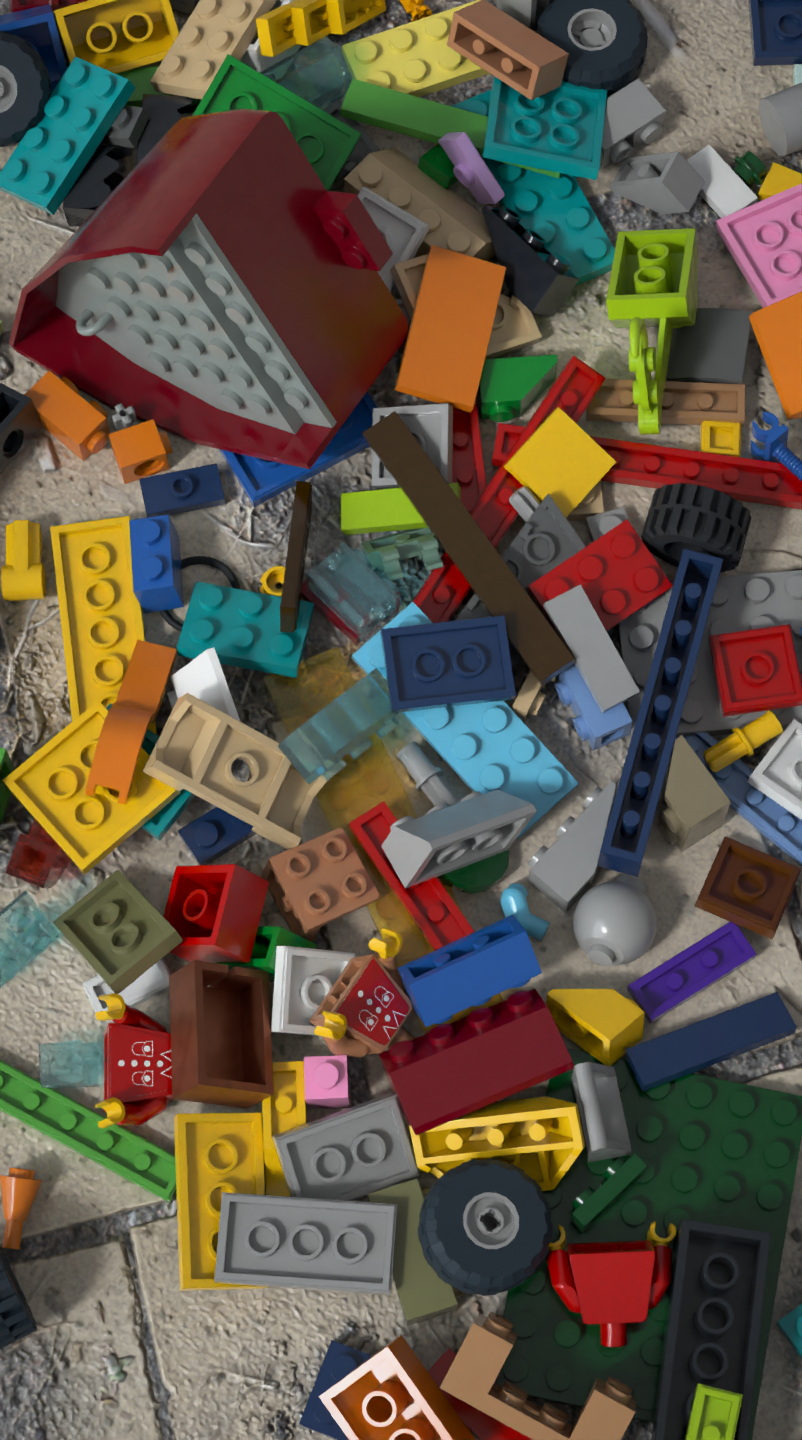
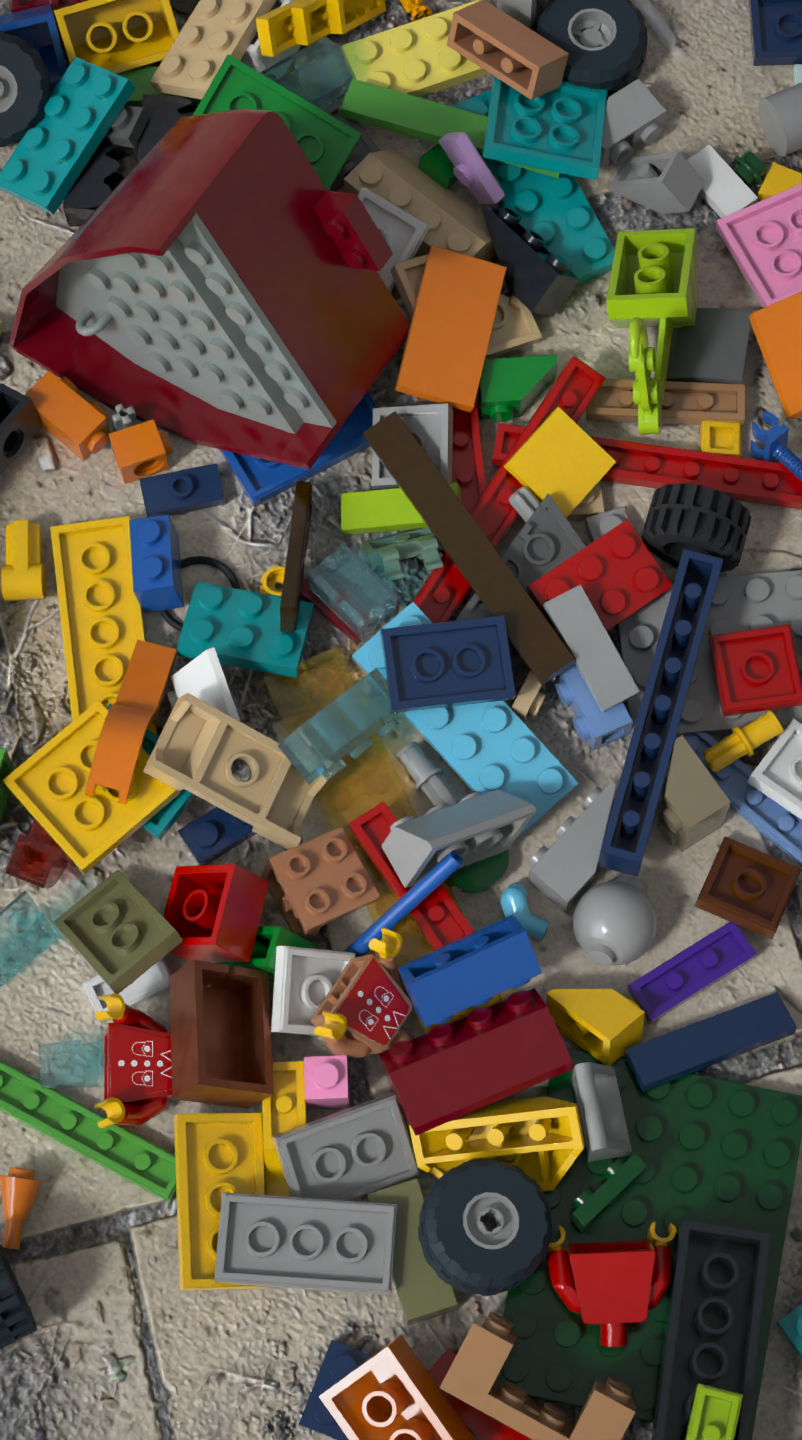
(407, 902): none -> blue piece

